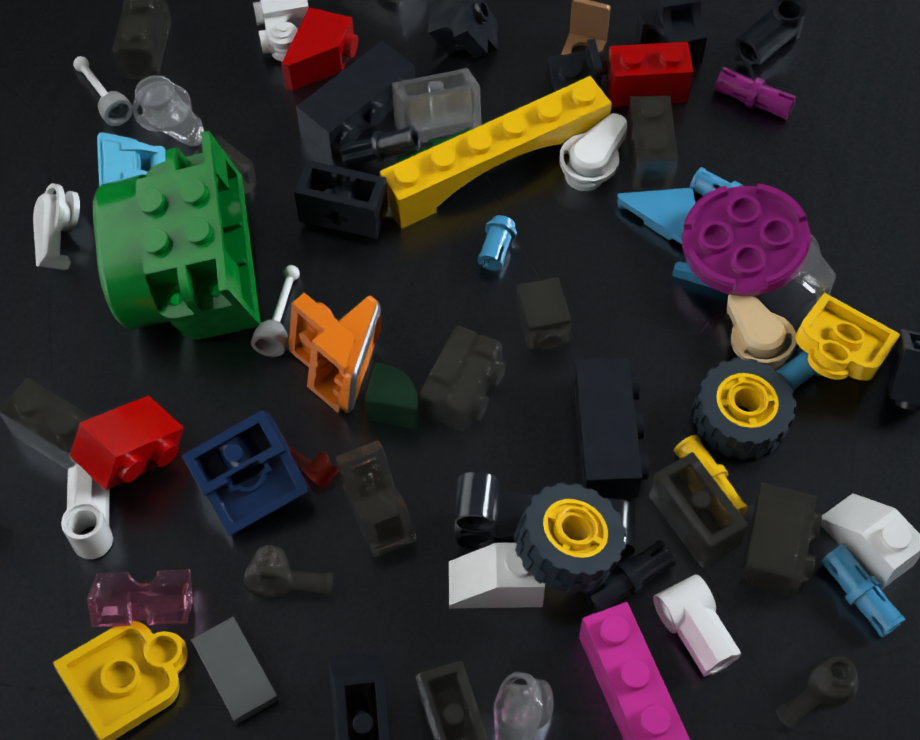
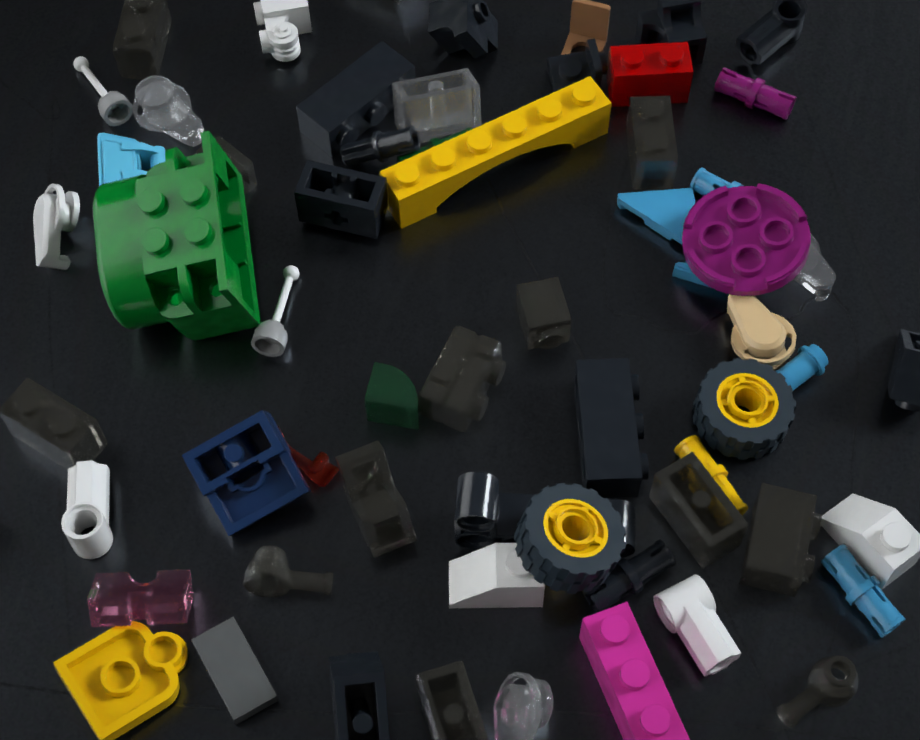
(126, 442): red brick -> none
(319, 48): red slope -> none
(333, 348): orange piece -> none
(499, 235): dark azure pin -> none
(594, 153): white piece -> none
(844, 340): yellow plate -> none

